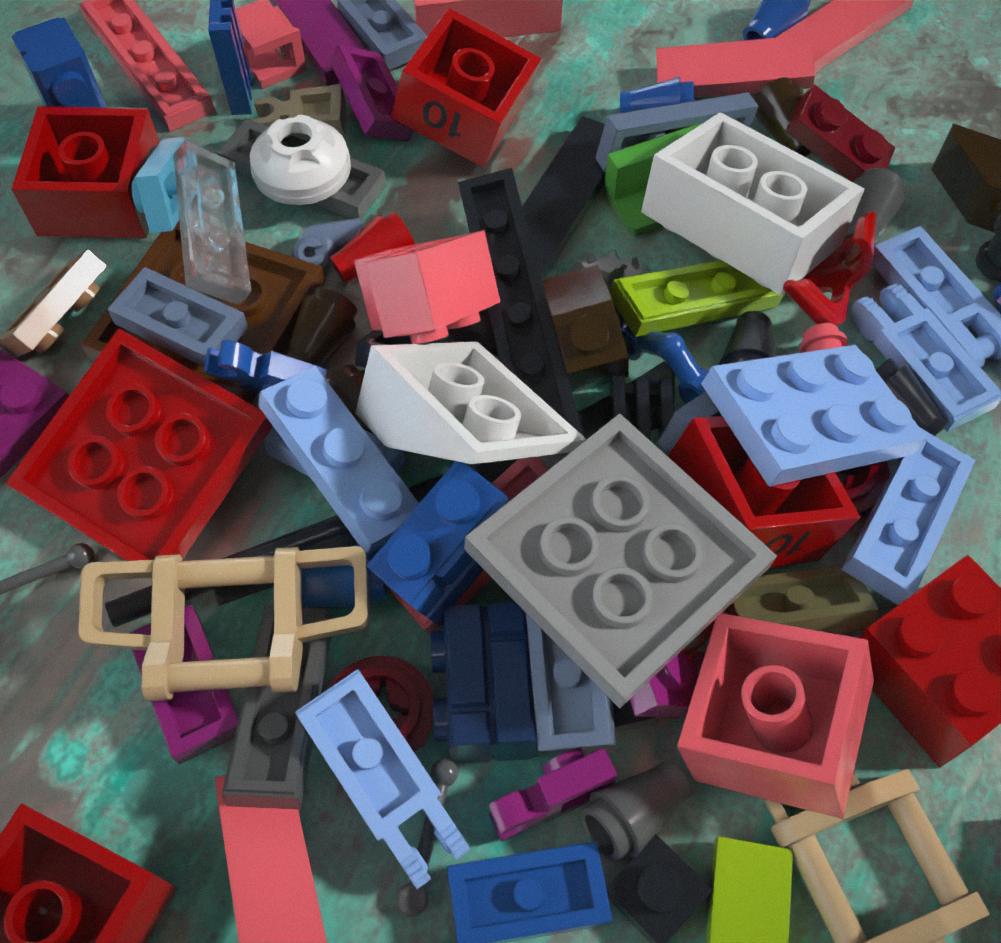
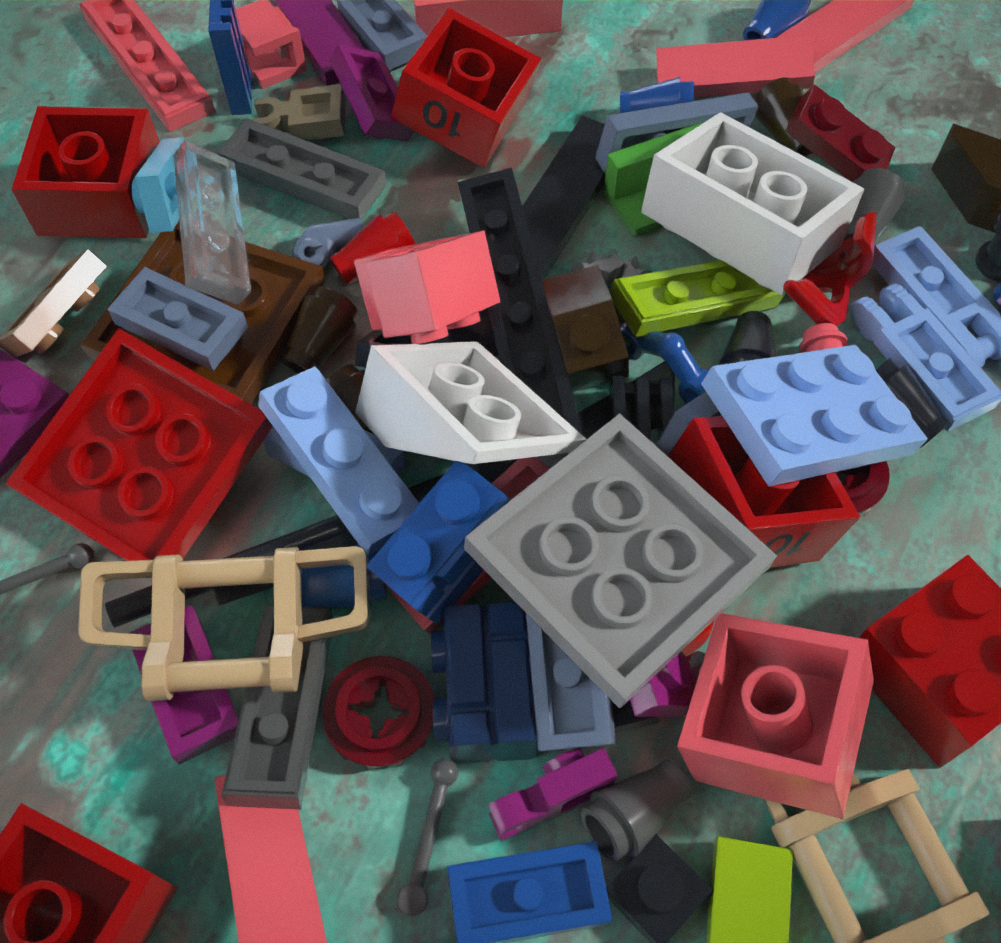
(58, 65): blue brick -> none
(252, 369): blue plate -> none
(302, 172): white piece -> none
(378, 769): light blue hinge -> none
(809, 599): olive plate -> none
(909, 519): light blue plate -> none

